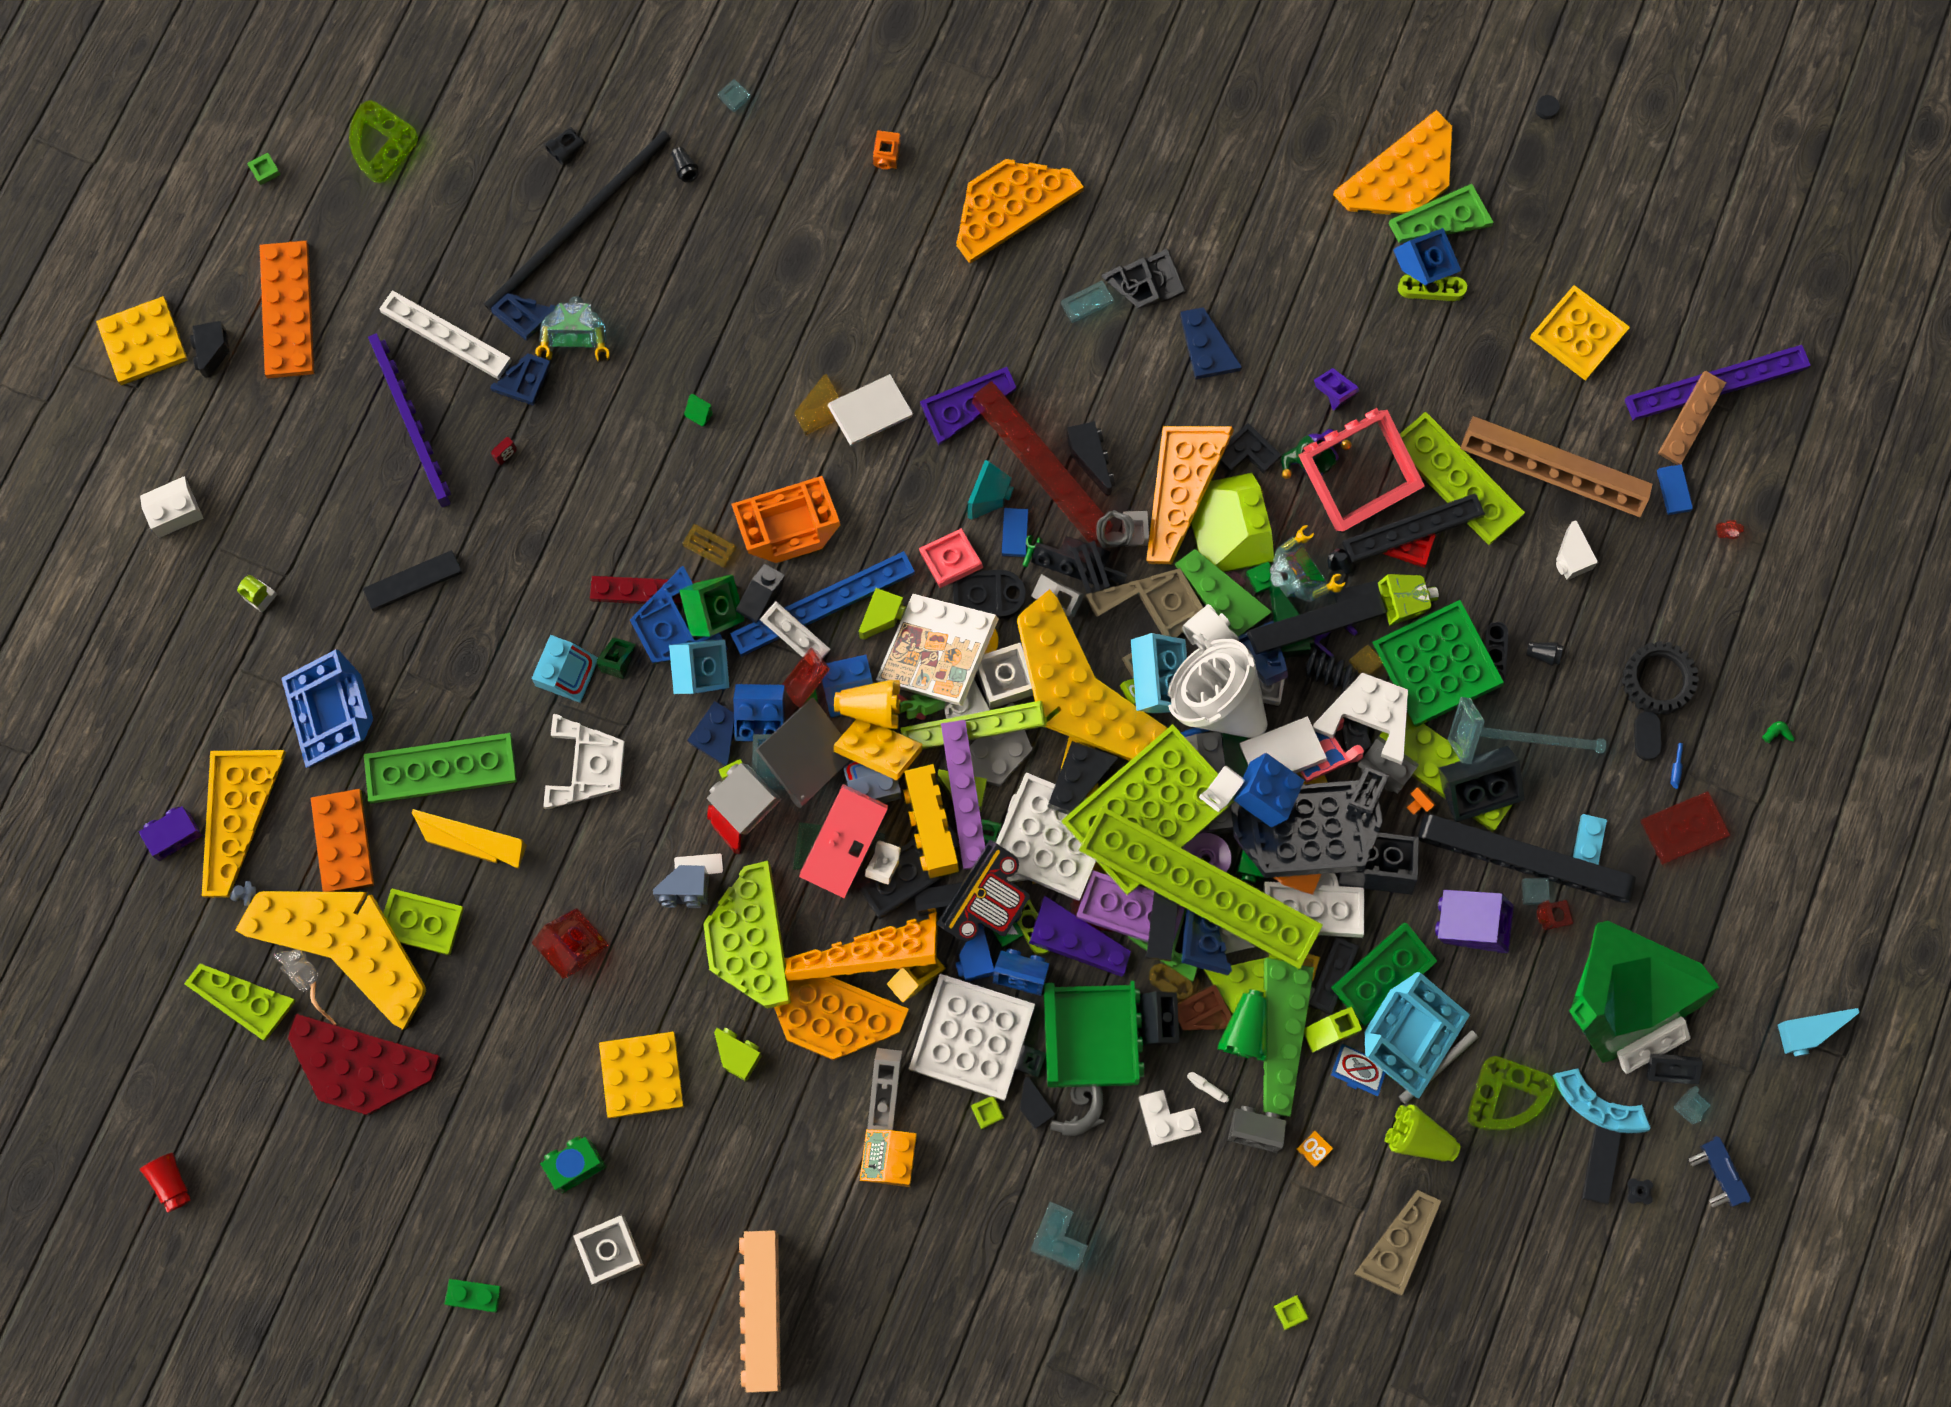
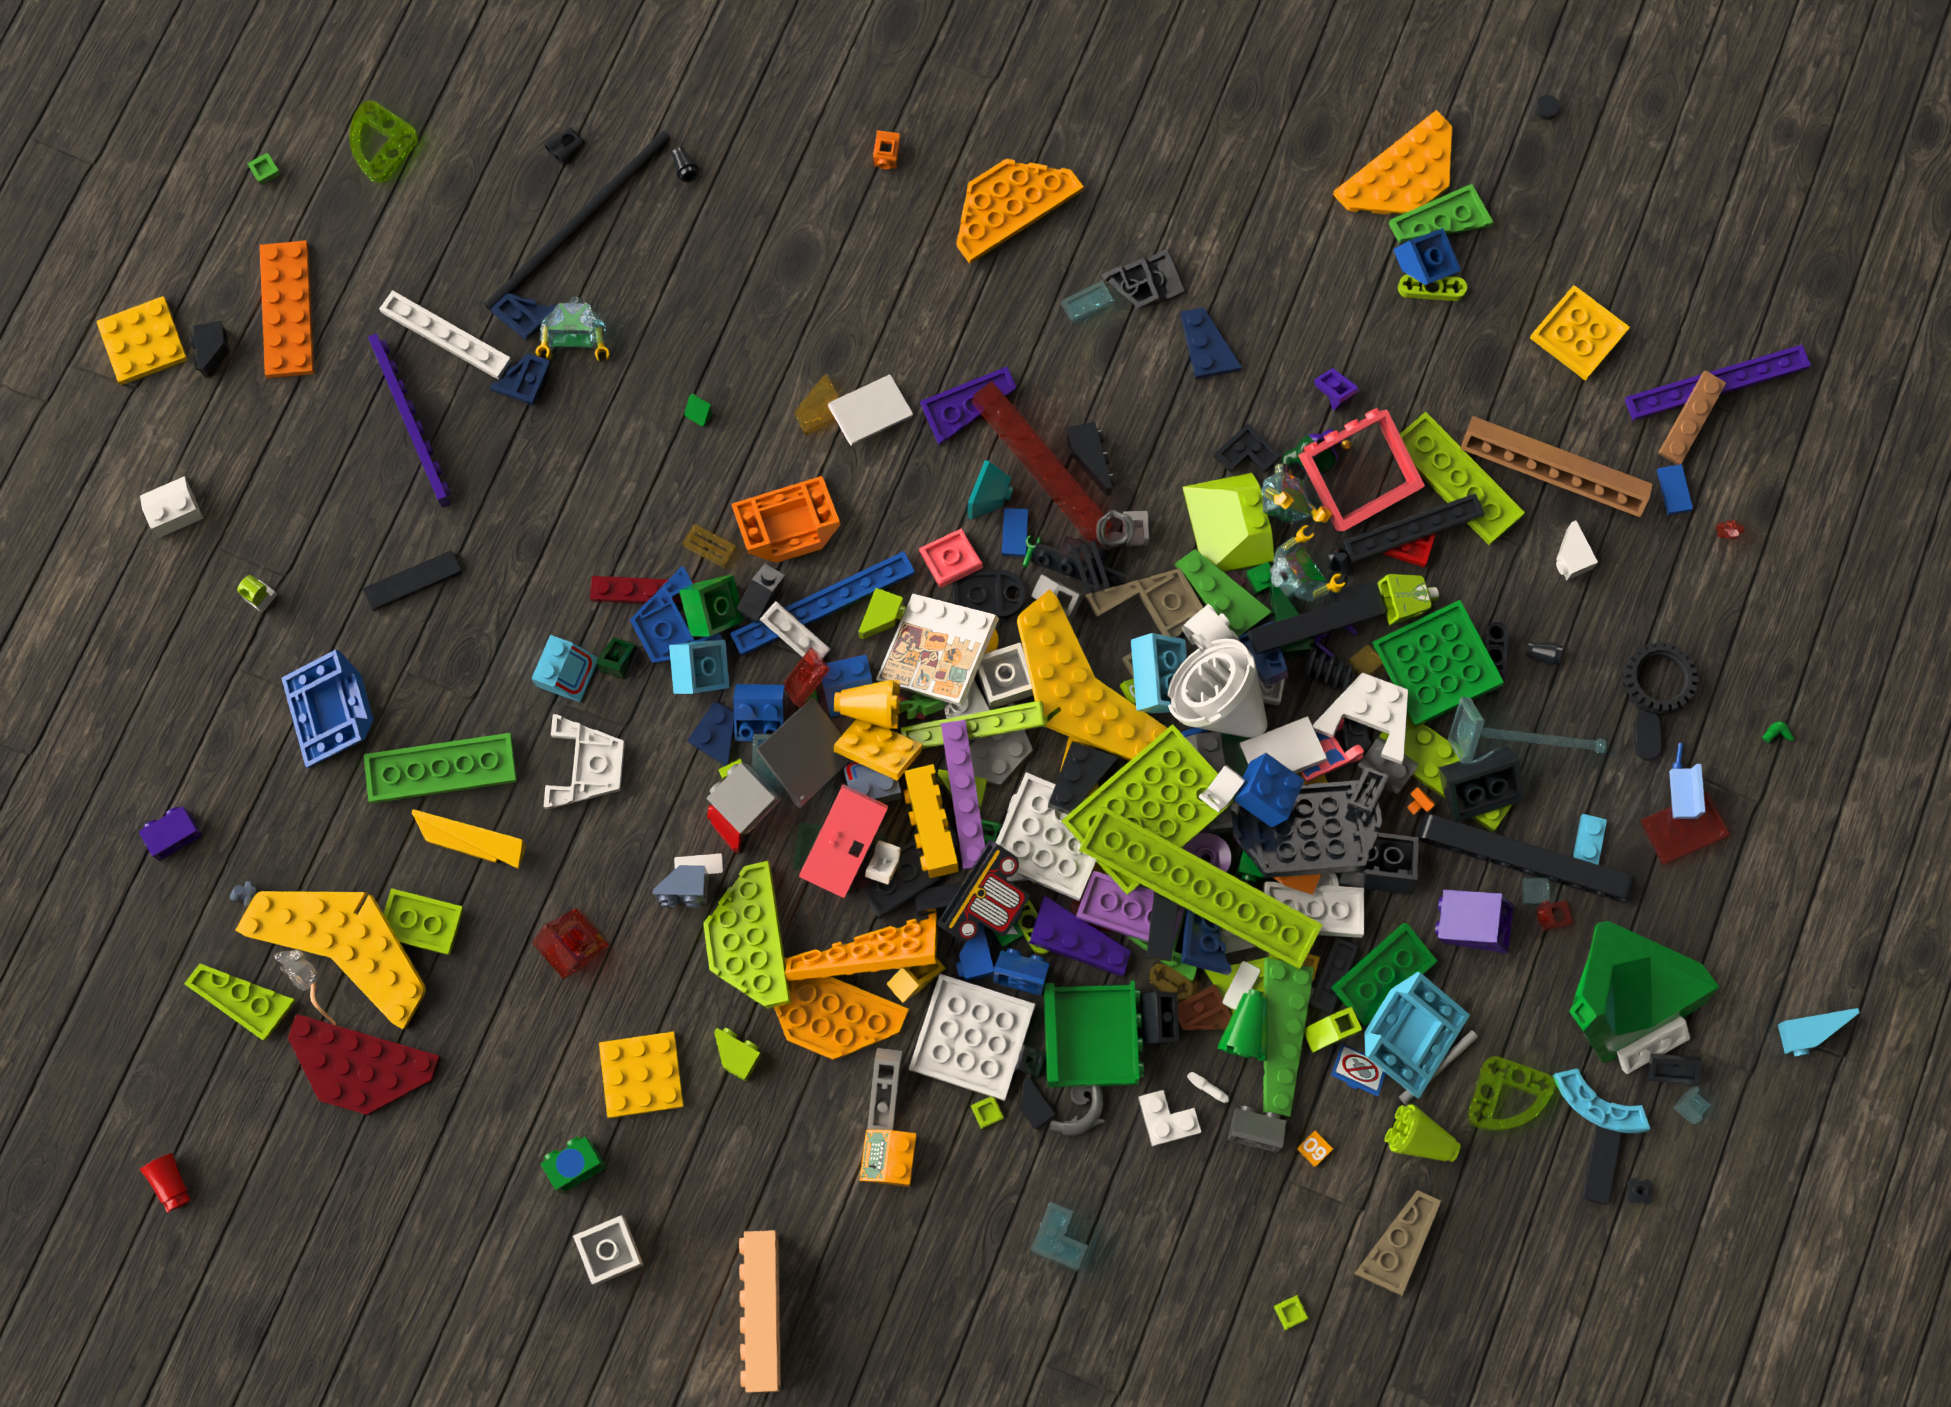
(235, 803): yellow wing -> none
(342, 841): orange plate -> none
(473, 1295): green plate -> none
(503, 451): dark red tile -> none
(733, 95): clear light blue tile -> none
(1183, 475): light orange wing -> none
(1241, 984): none -> white sticker
(1287, 499): none -> torso
(1687, 792): none -> light blue panel
(1725, 1173): dark blue piece -> none

